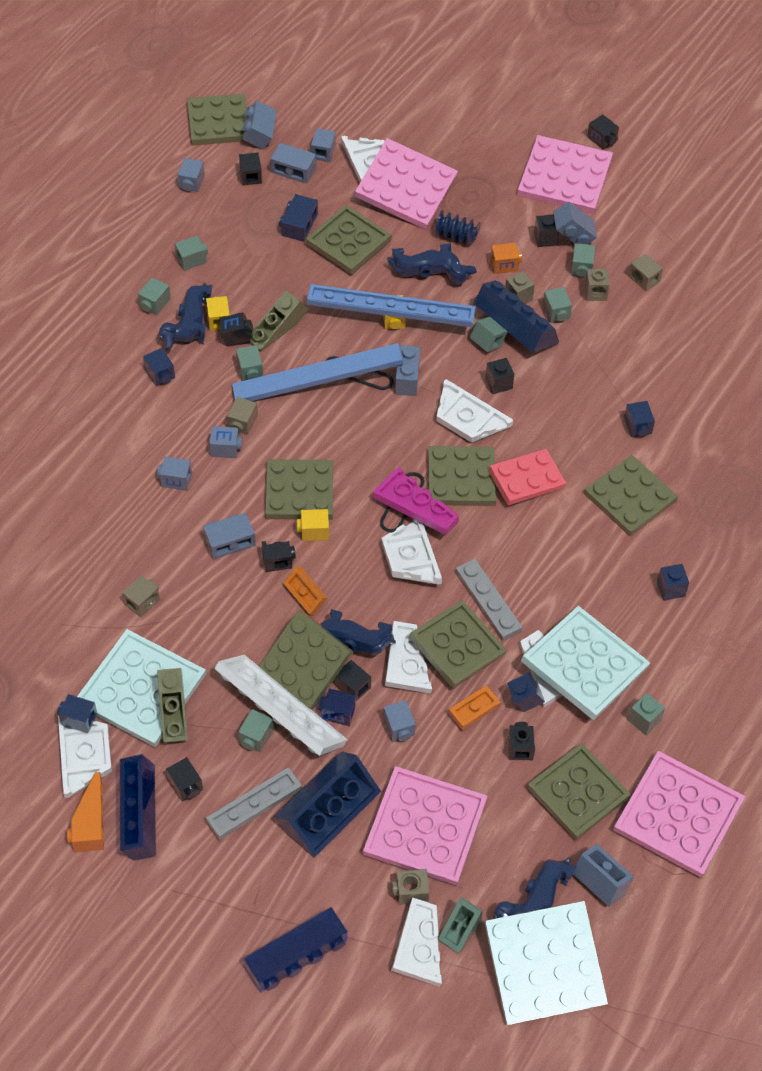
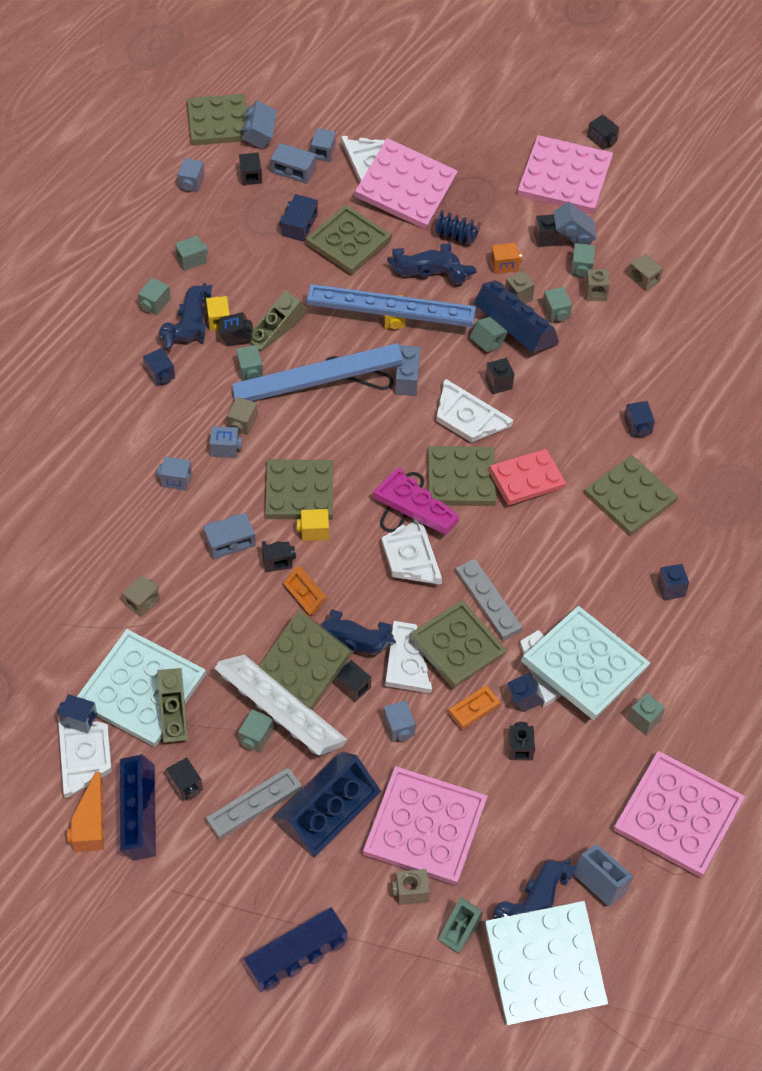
(338, 707): clear blue brick -> none
(418, 945): white wing -> none
(578, 791): olive plate -> none

